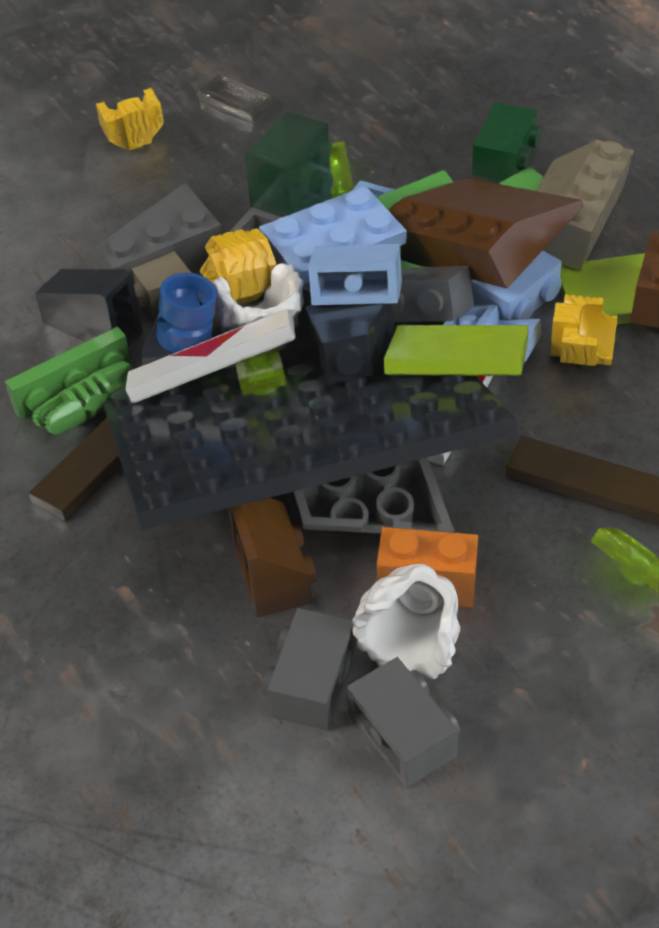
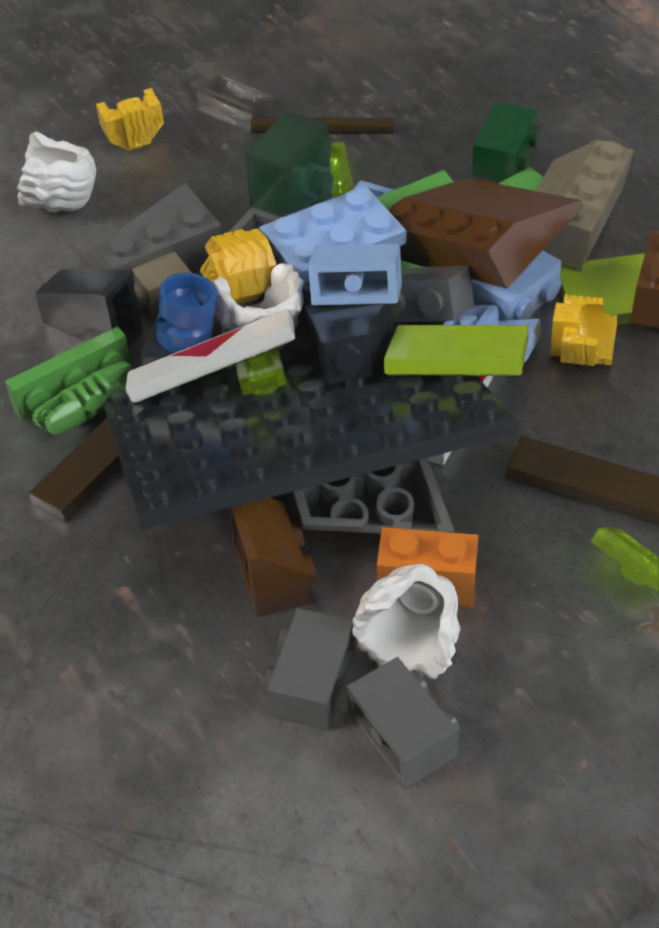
(56, 175): none -> white hair
(335, 124): none -> dark brown bar

